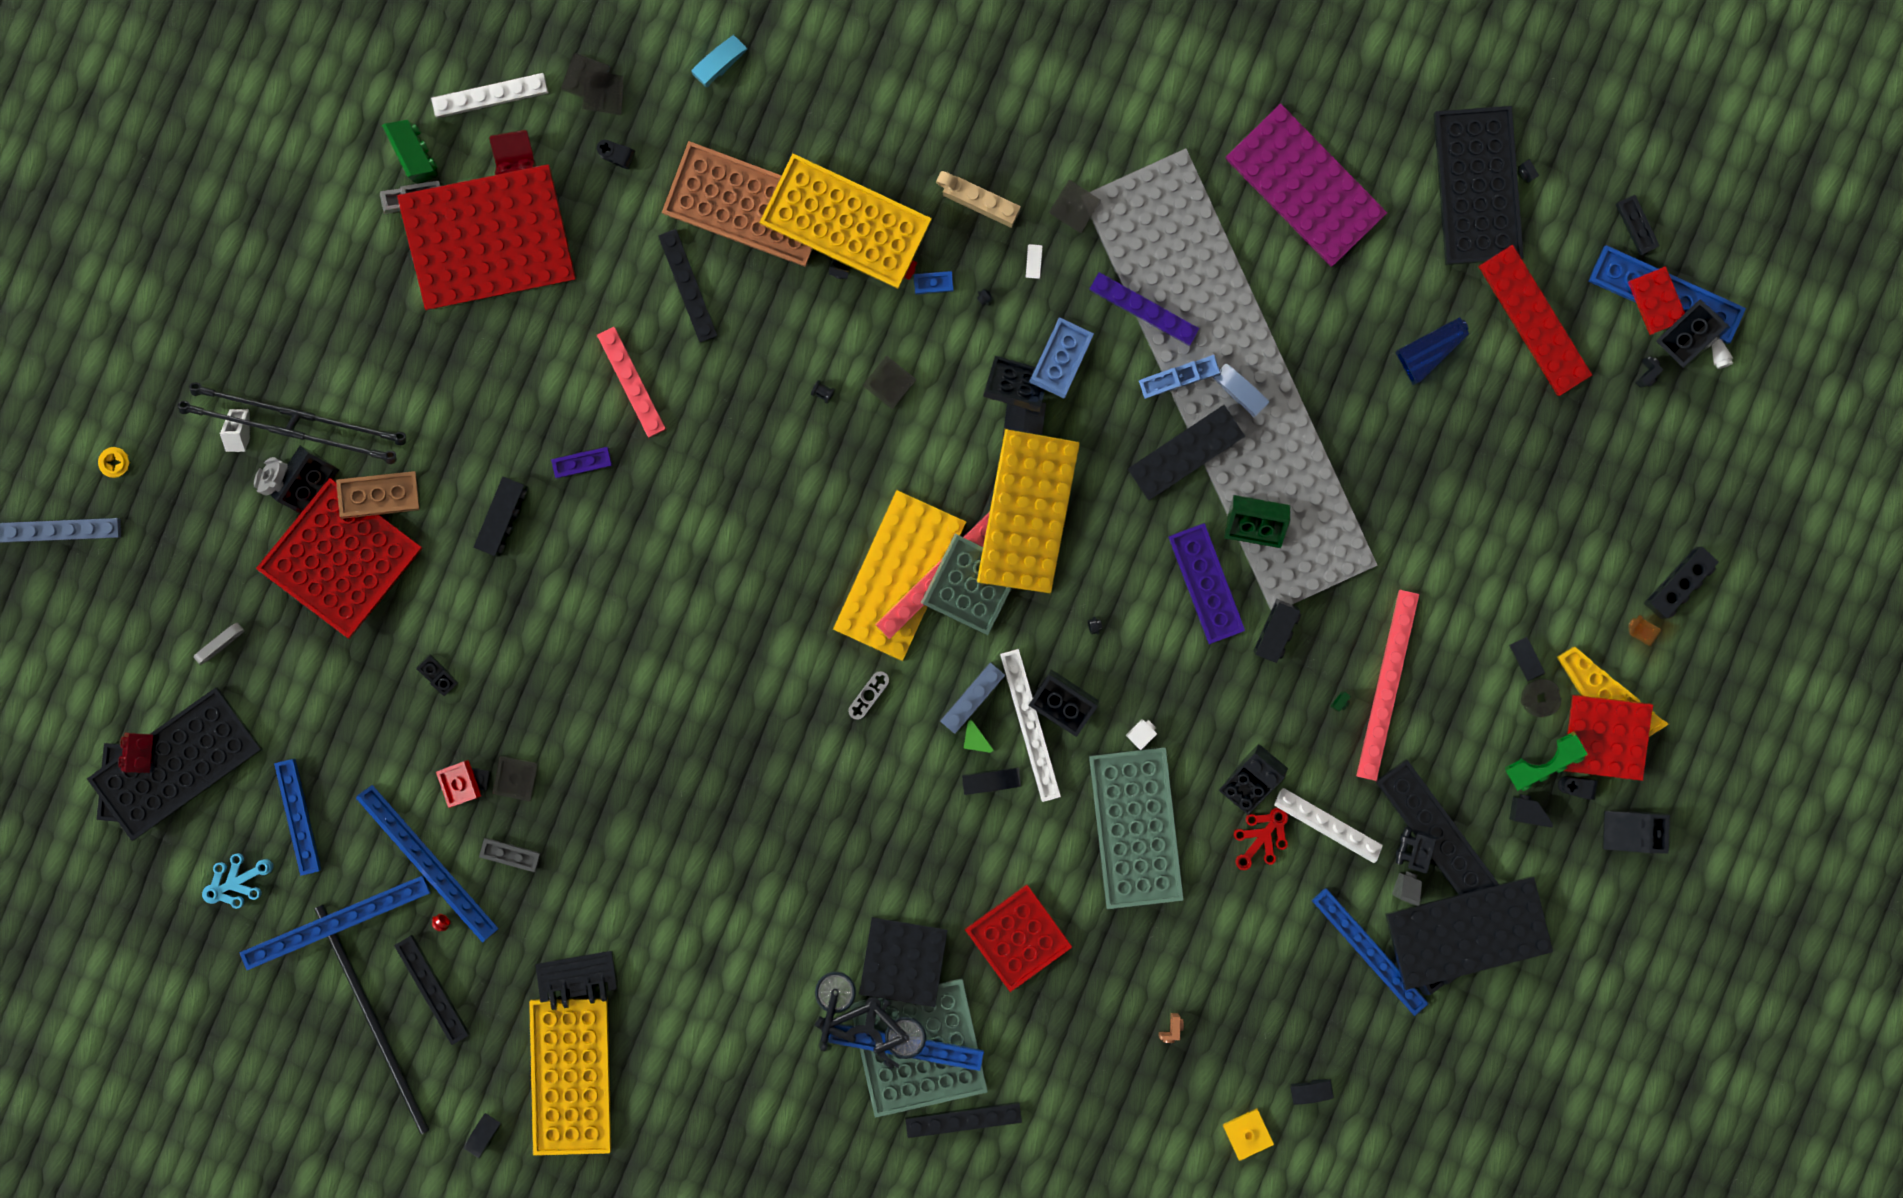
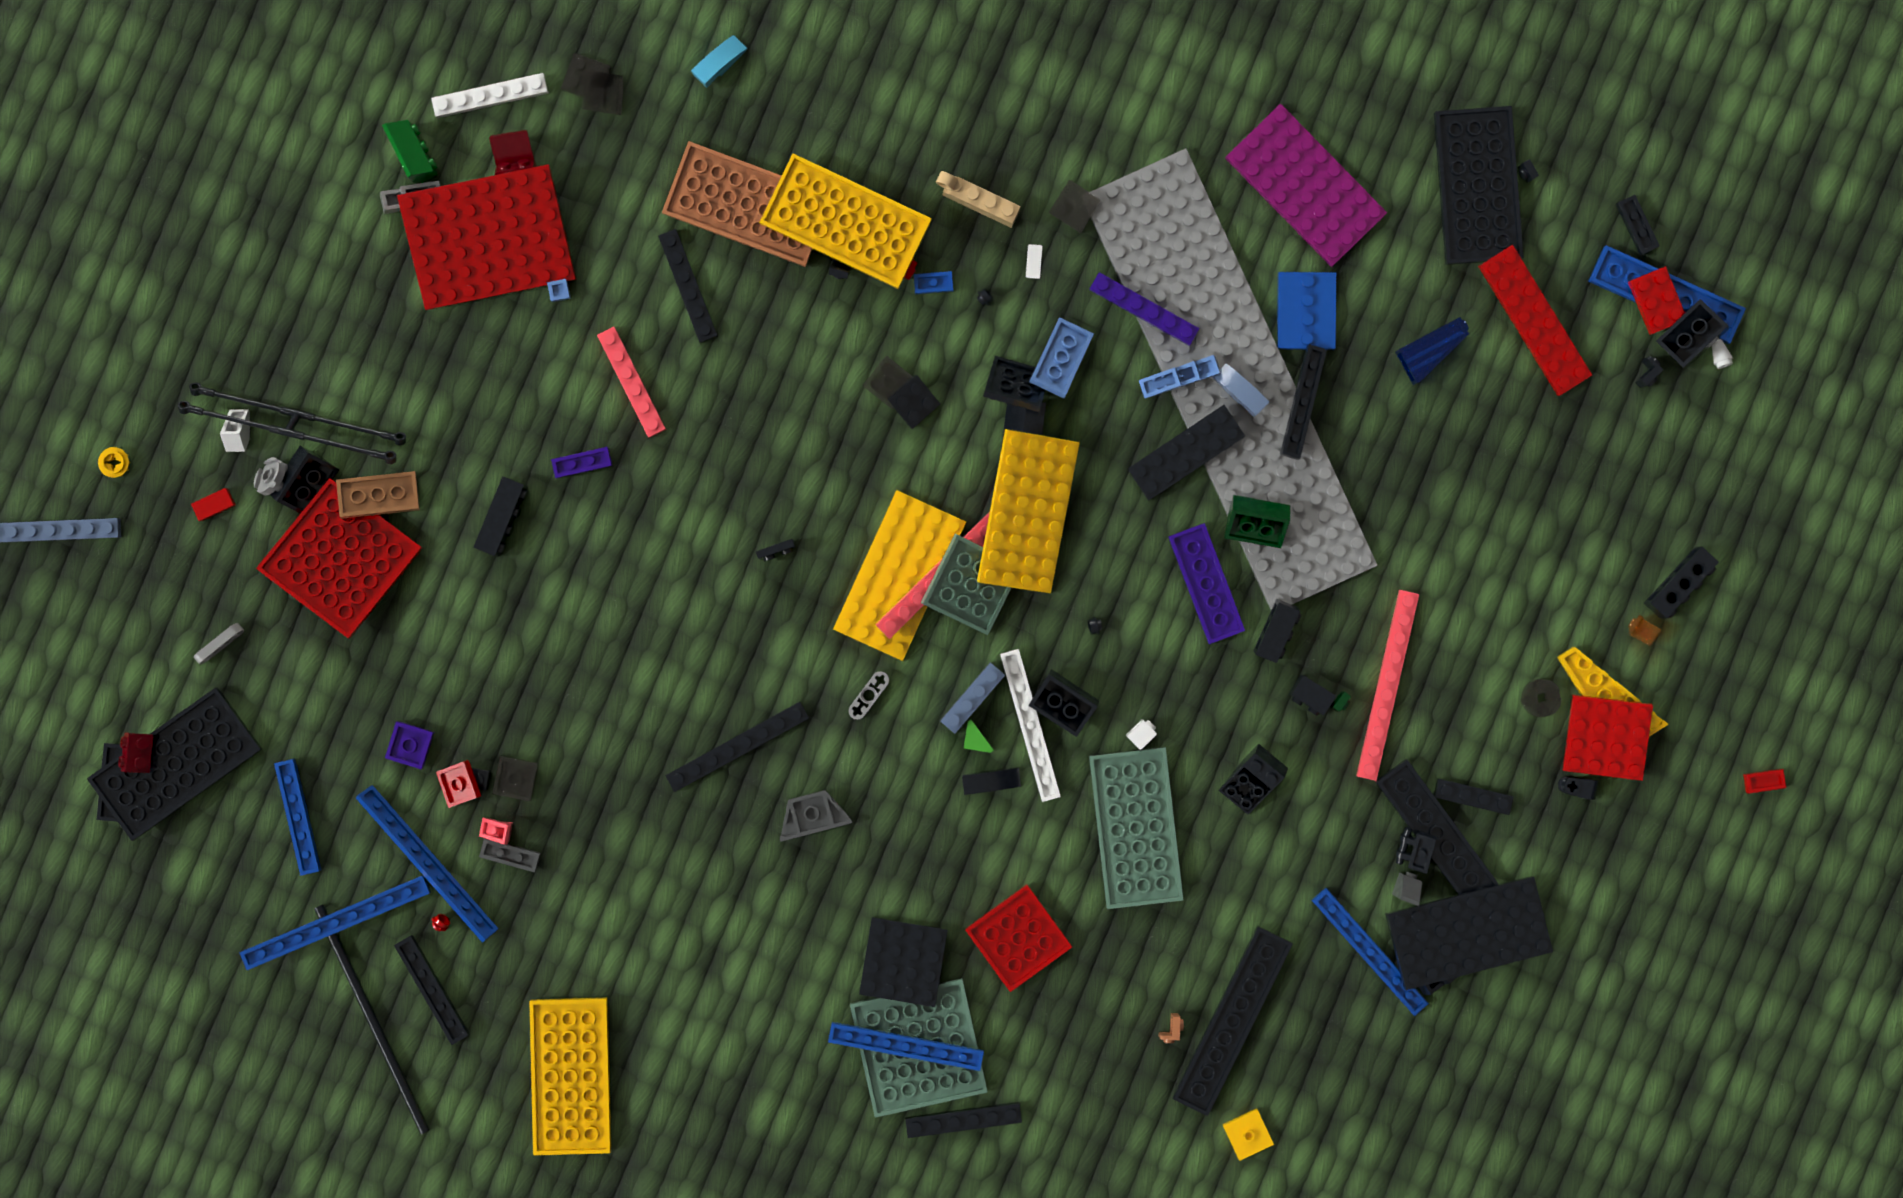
(213, 504): none -> red tile
(234, 882): medium azure plant -> none
(409, 745): none -> dark purple plate
(437, 675): black slope -> none
(482, 1135): black slope -> none
(496, 830): none -> coral slope
(559, 290): none -> medium blue plate
(575, 975): black hinge -> none
(619, 154): black piece -> none
(737, 746): none -> black plate
(769, 552): none -> black plate
(811, 815): none -> dark grey wing
(822, 392): black bush -> none
(836, 994): piece -> none
(913, 401): none -> black plate
(1232, 1020): none -> black plate
(1263, 836): red plant -> none
(1303, 402): none -> black plate
(1306, 310): none -> blue plate
(1312, 695): none -> black brick
(1313, 1092): black slope -> none
(1328, 825): white plate -> none
(1473, 796): none -> black plate
(1527, 659): black slope -> none
(1528, 811): black slope -> none
(1568, 751): green arch -> none
(1636, 831): black slope -> none
(1764, 781): none -> red tile

